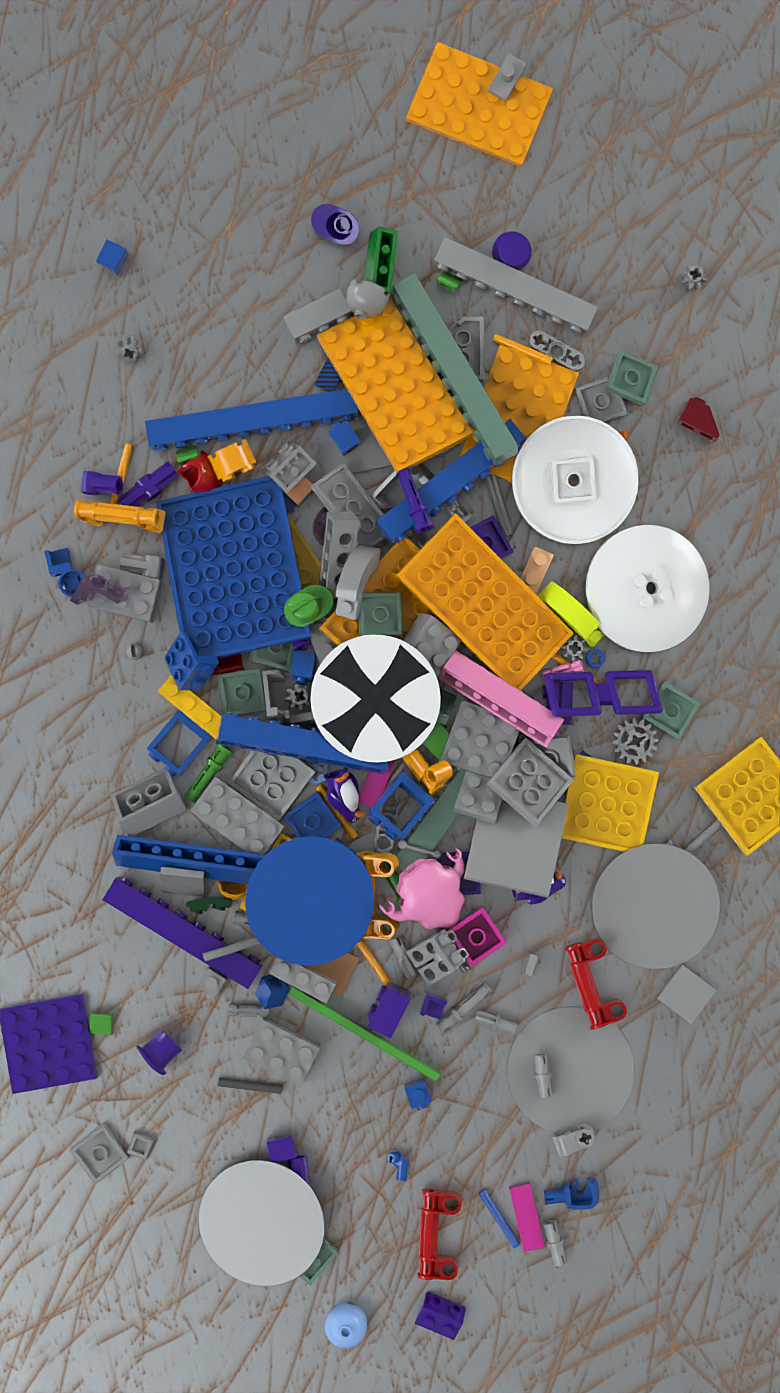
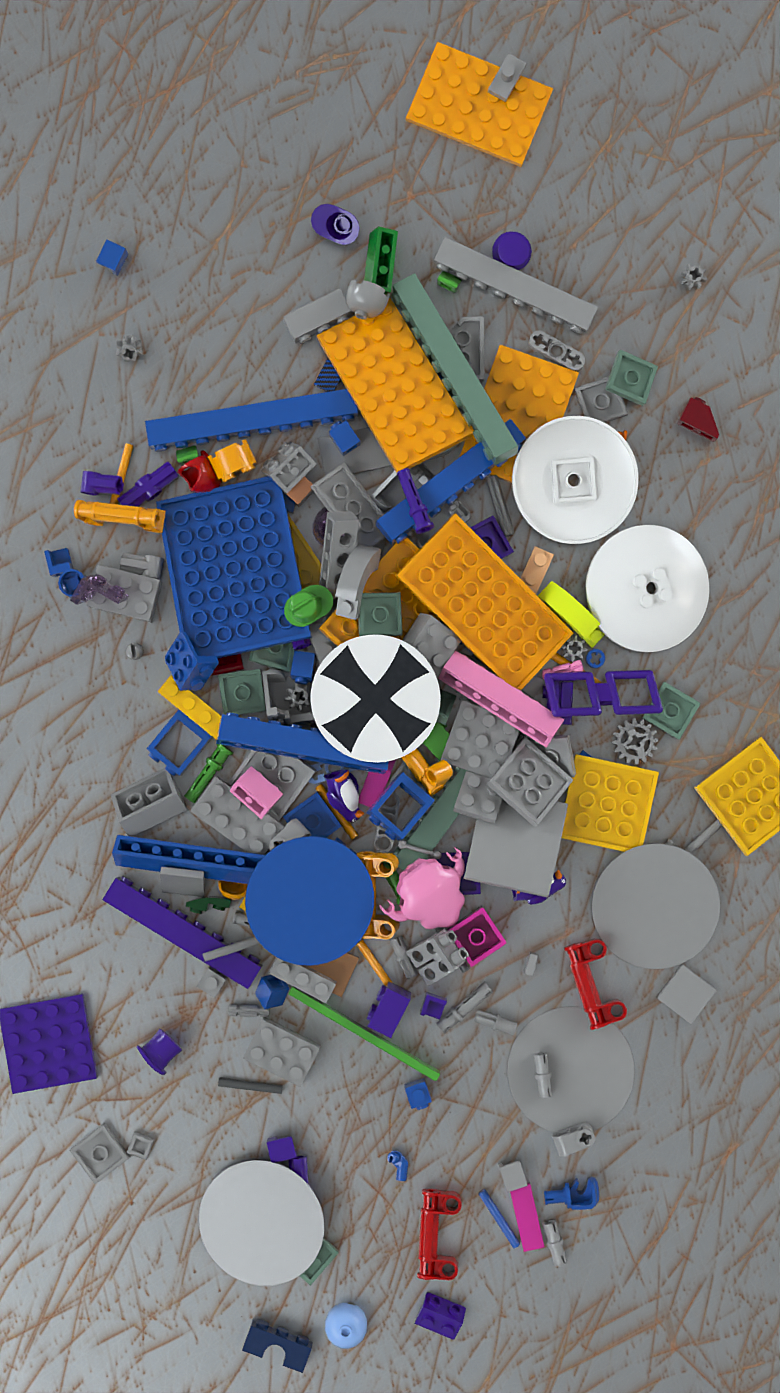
(101, 1023): bright green slope -> none
(256, 792): none -> bright pink brick
(262, 1336): none -> dark blue arch
(292, 830): none -> light grey piece
(513, 1175): none -> light grey panel
(523, 349): light orange bar -> none

